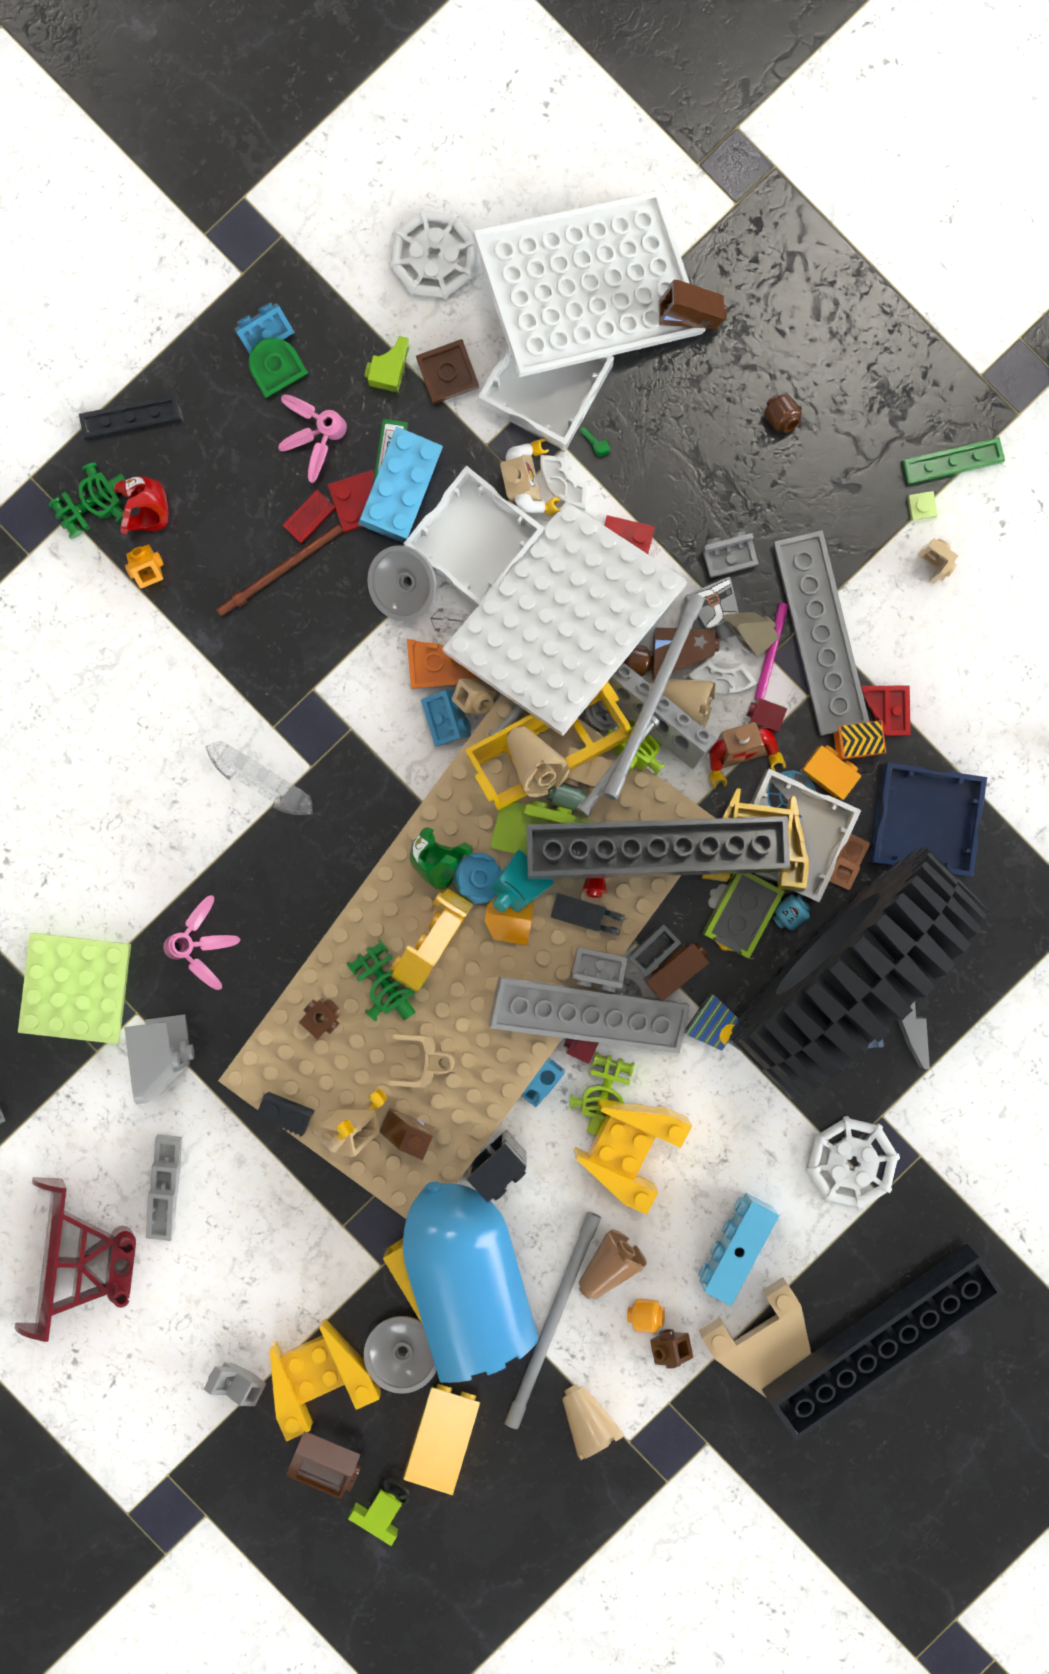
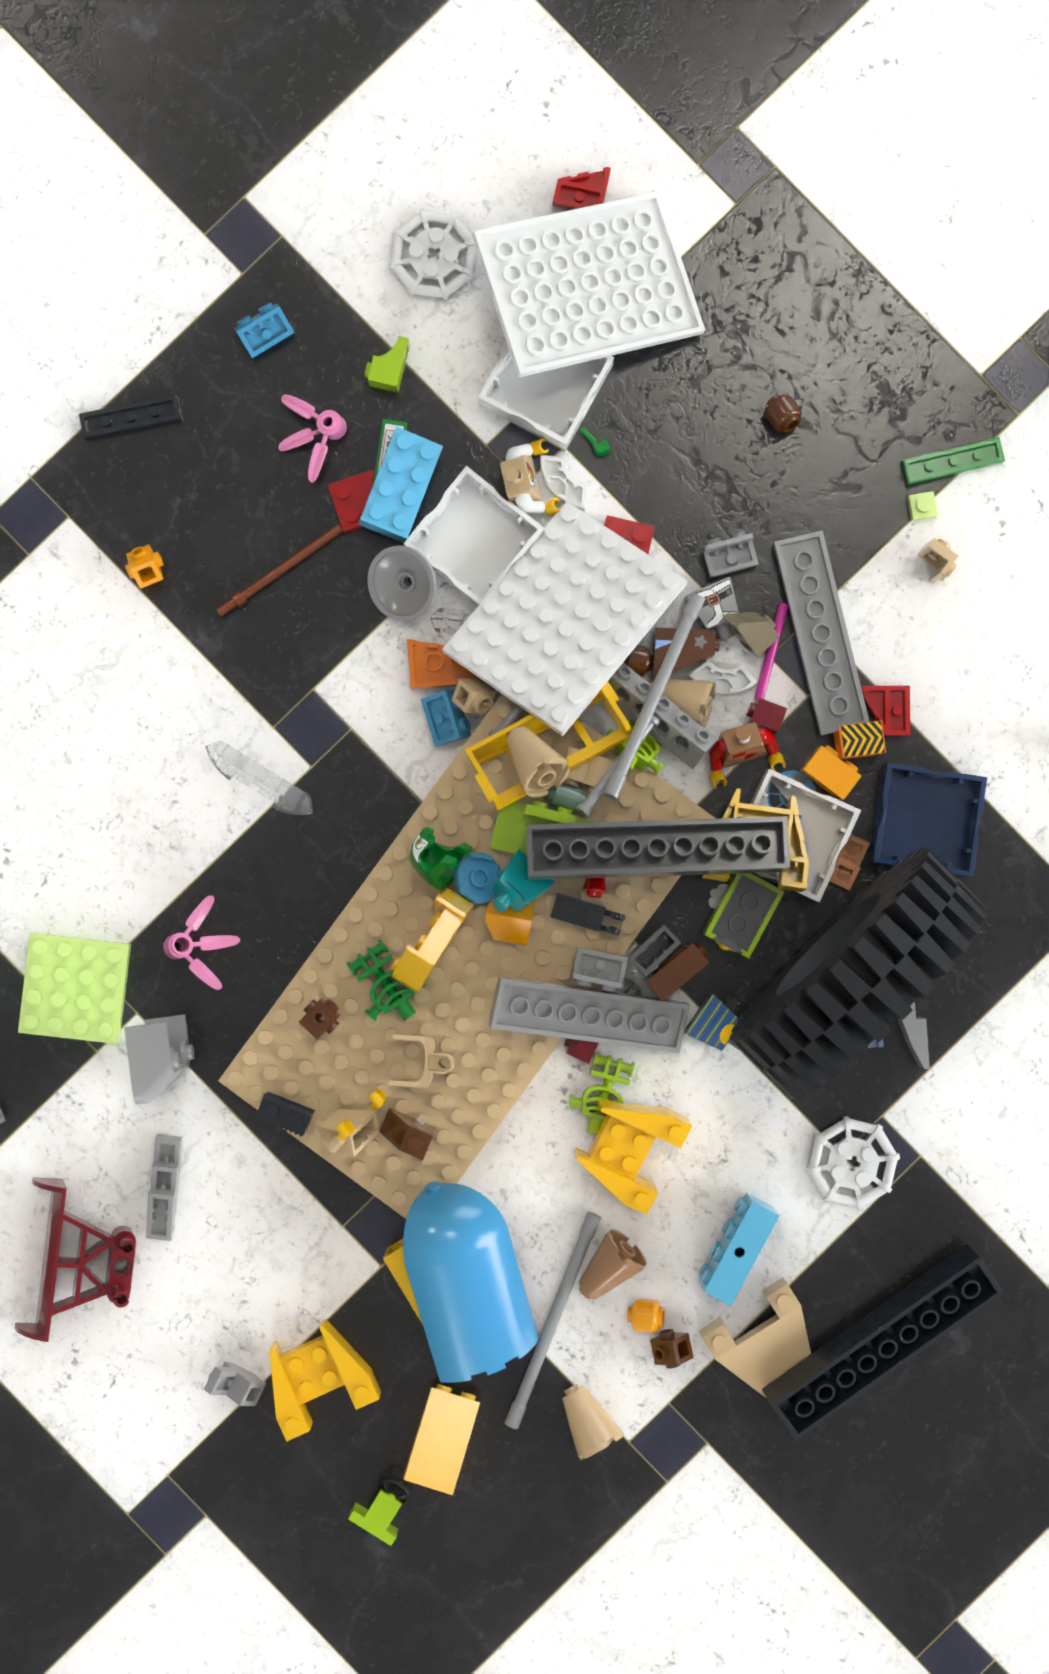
(88, 503): green piece -> none
(151, 499): red piece -> none
(275, 365): green tile -> none
(309, 516): red tile -> none
(324, 1465): reddish brown window -> none
(393, 1369): light grey dish -> none
(447, 371): reddish brown plate -> none
(493, 1173): black piece -> none
(543, 1082): dark azure leg -> none
(581, 190): none -> red wing
(602, 723): light grey gear -> none
(691, 306): reddish brown slope -> none
(792, 912): medium azure head -> none

